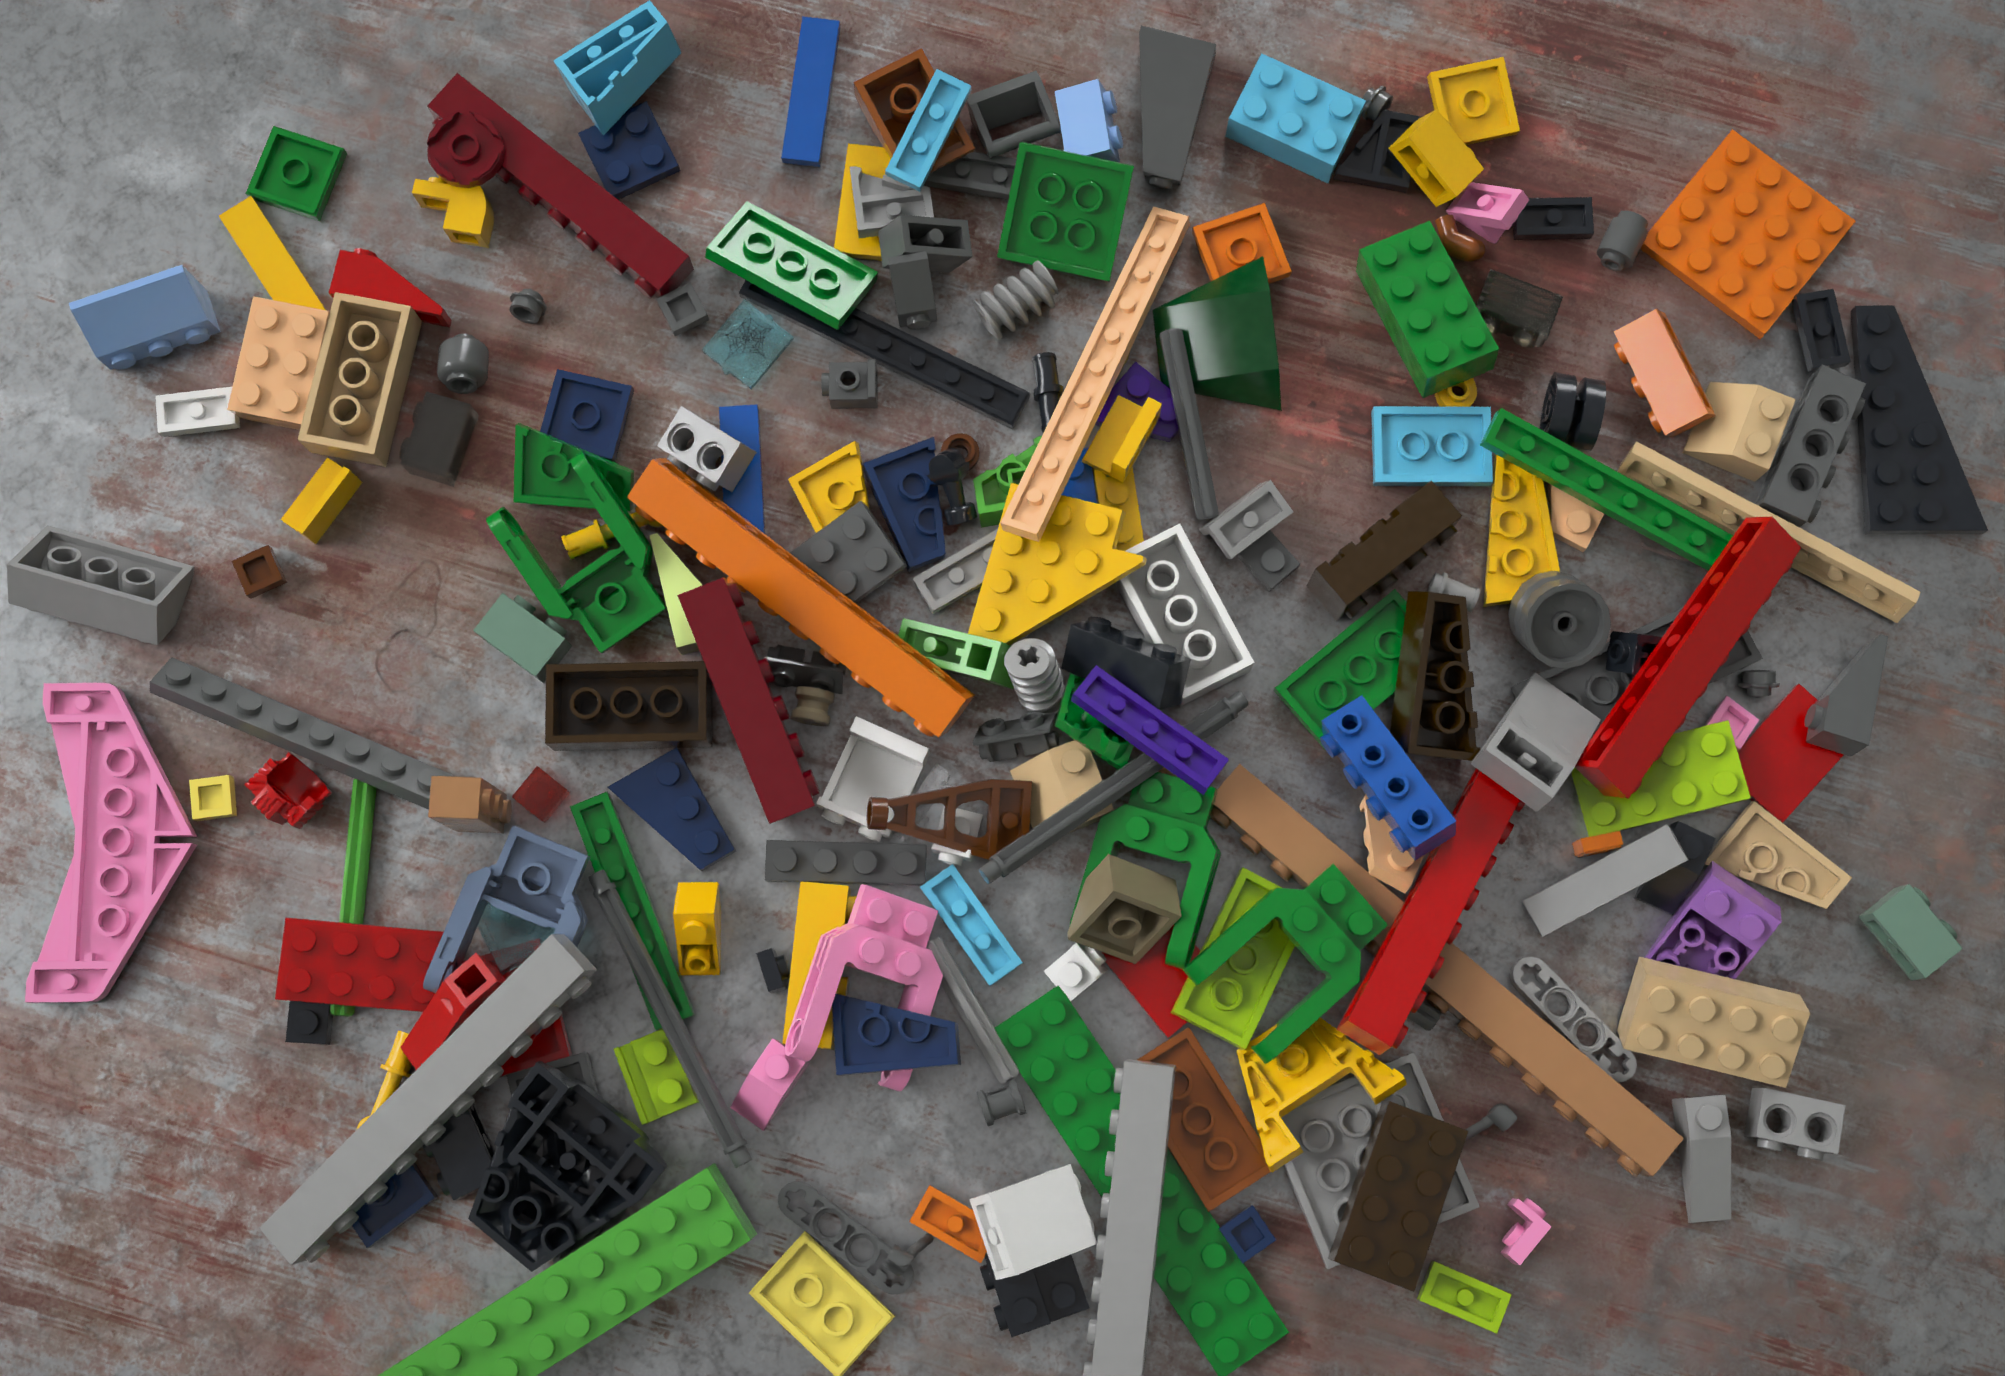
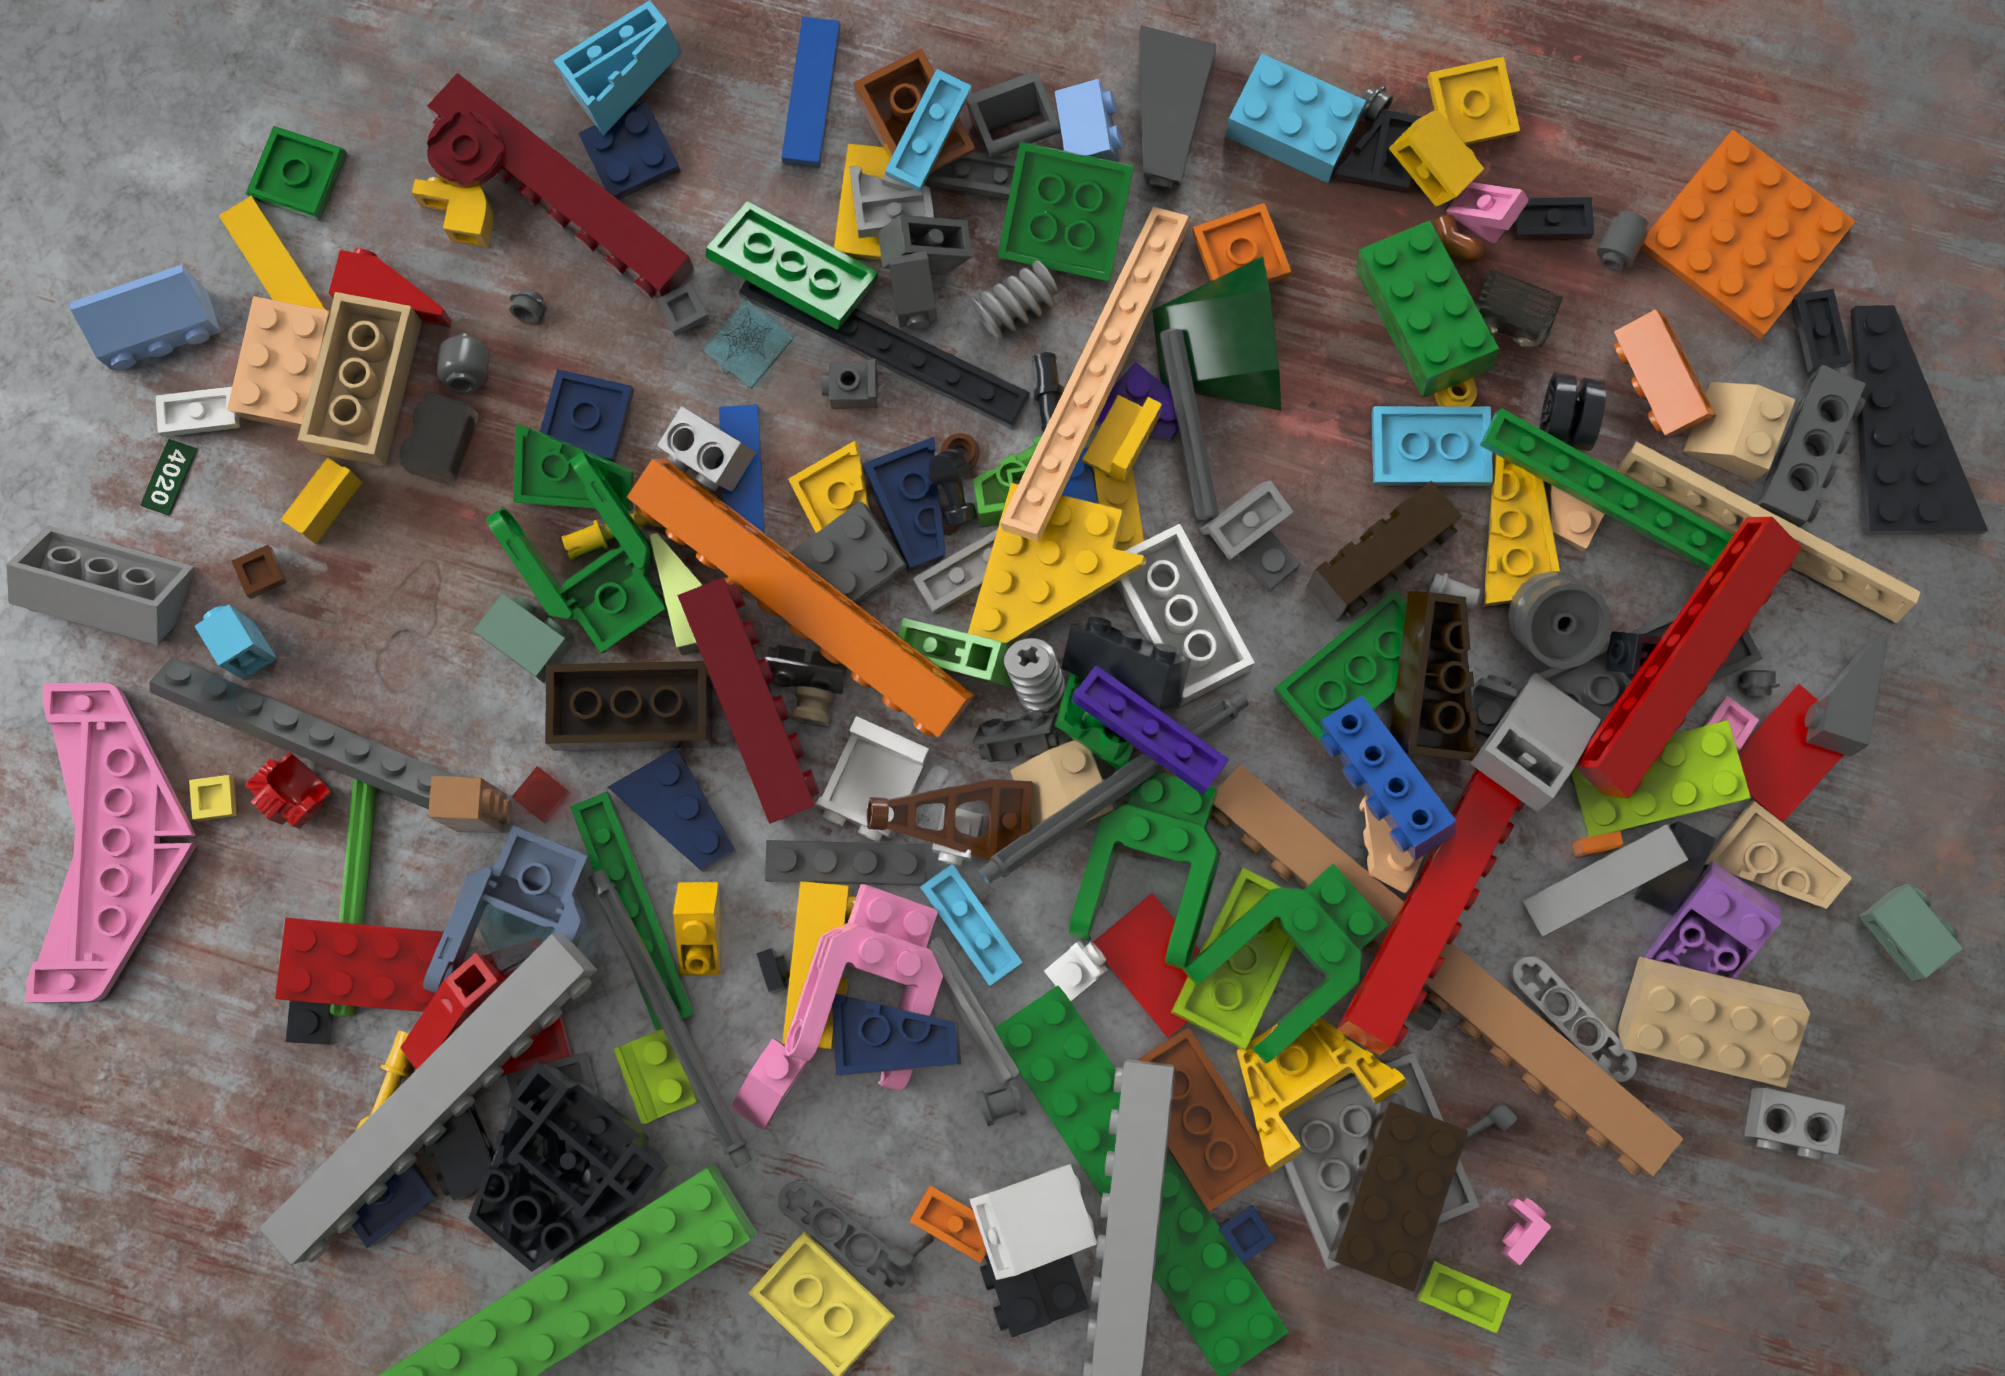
(168, 477): none -> dark green sticker
(235, 641): none -> medium azure brick
(1124, 909): dark tan slope -> none
(1491, 700): none -> dark grey bracket
(1705, 1156): light grey slope -> none

